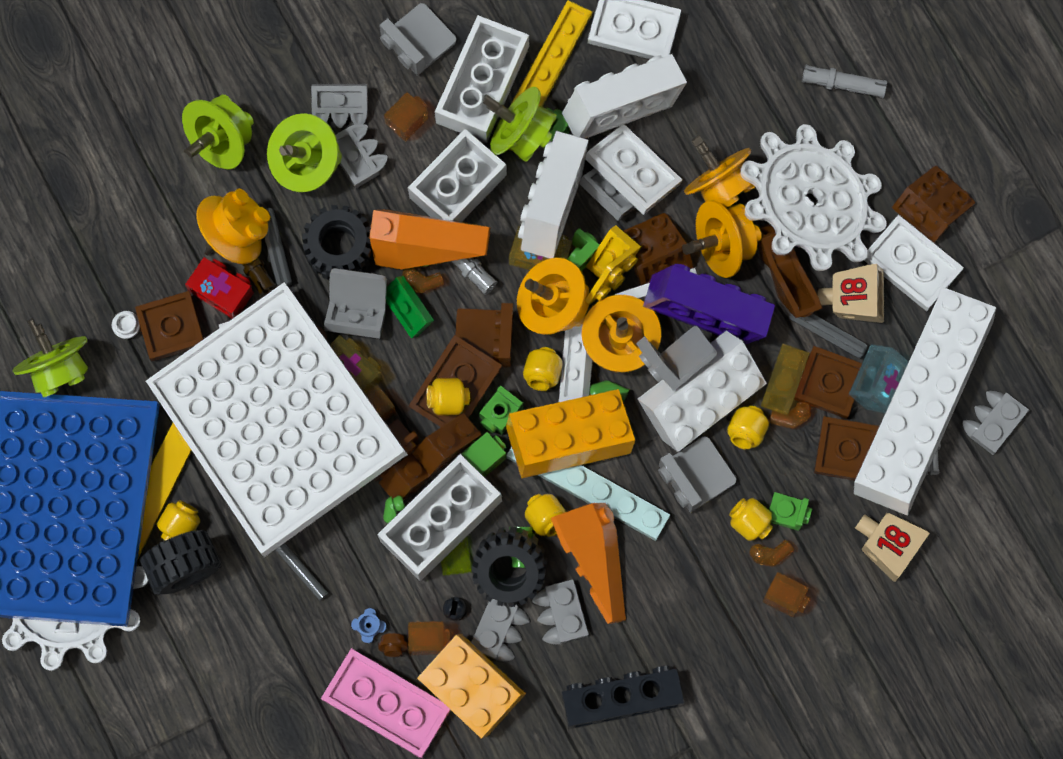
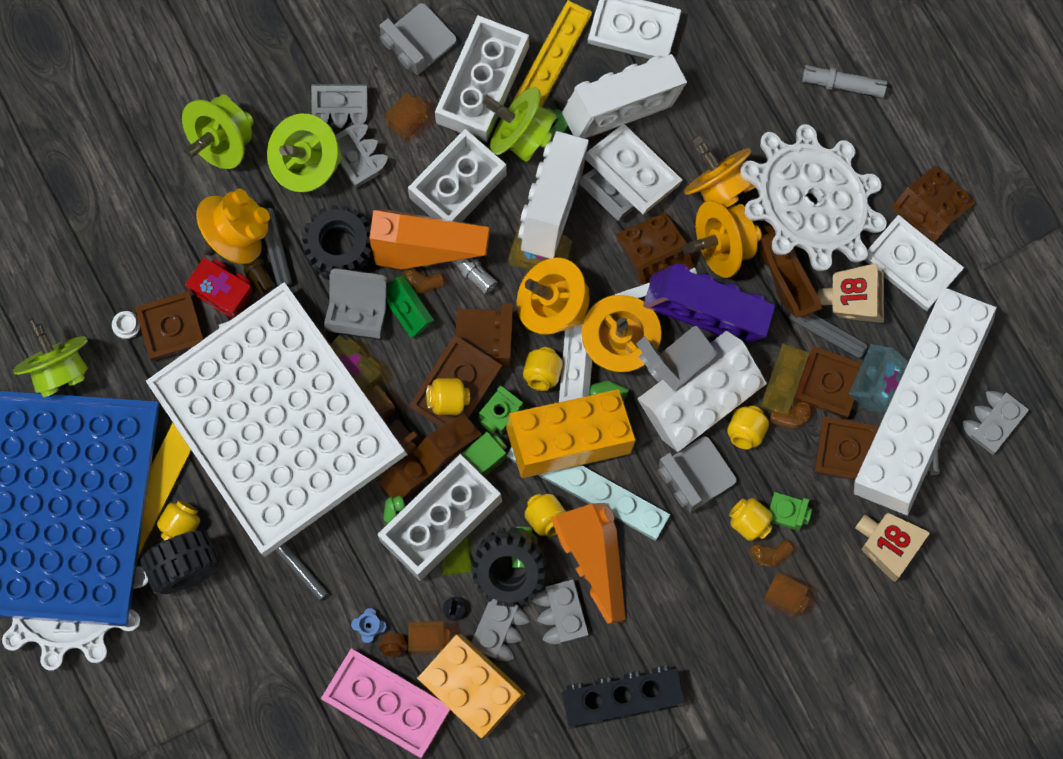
(586, 247): bright green bracket -> none
(610, 261): yellow bracket -> none

